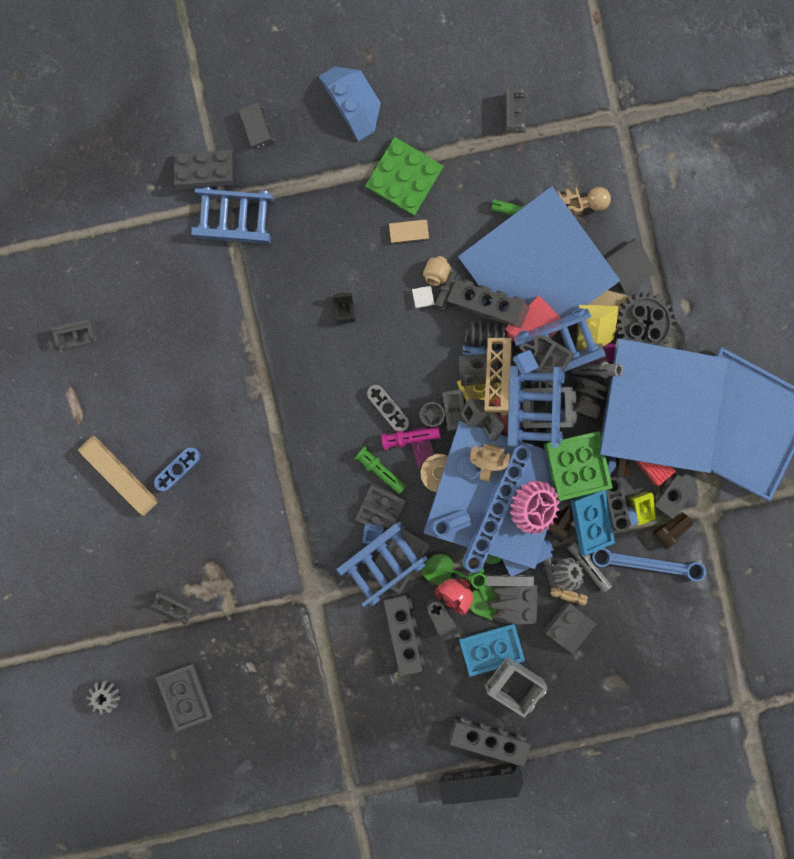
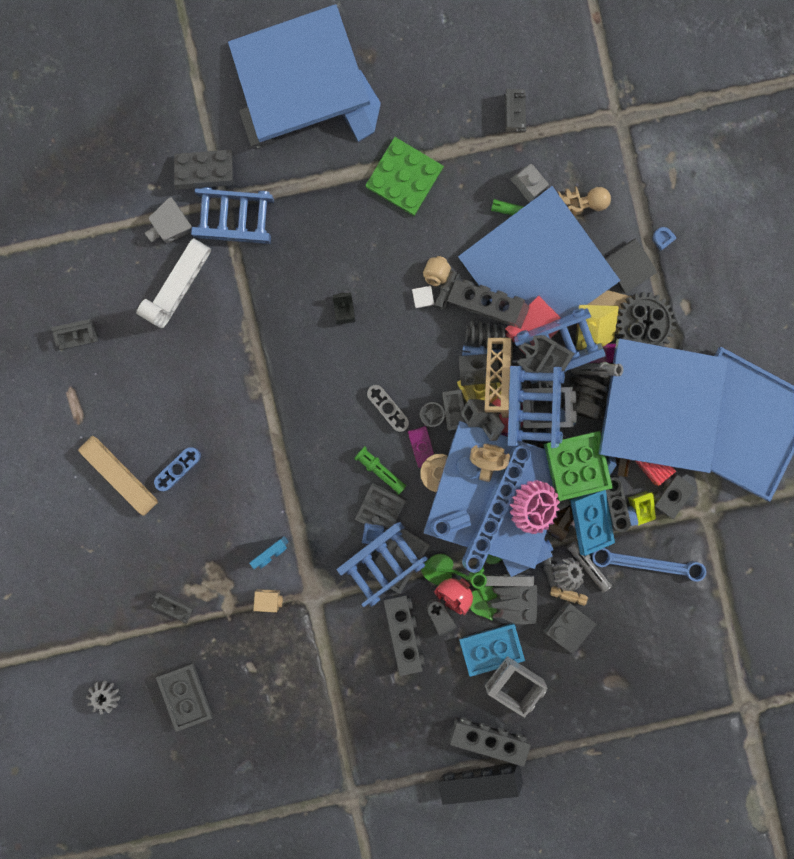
(168, 223): none -> light grey torso
(176, 285): none -> white beam
(264, 558): none -> dark azure plate
(267, 600): none -> tan brick
(298, 73): none -> medium blue tile
(408, 231): tan tile -> none
(434, 433): dark pink pin -> none
(526, 362): medium blue tile -> none
(530, 182): none -> light grey torso
(663, 237): none -> medium blue tile
(668, 533): dark brown piece -> none

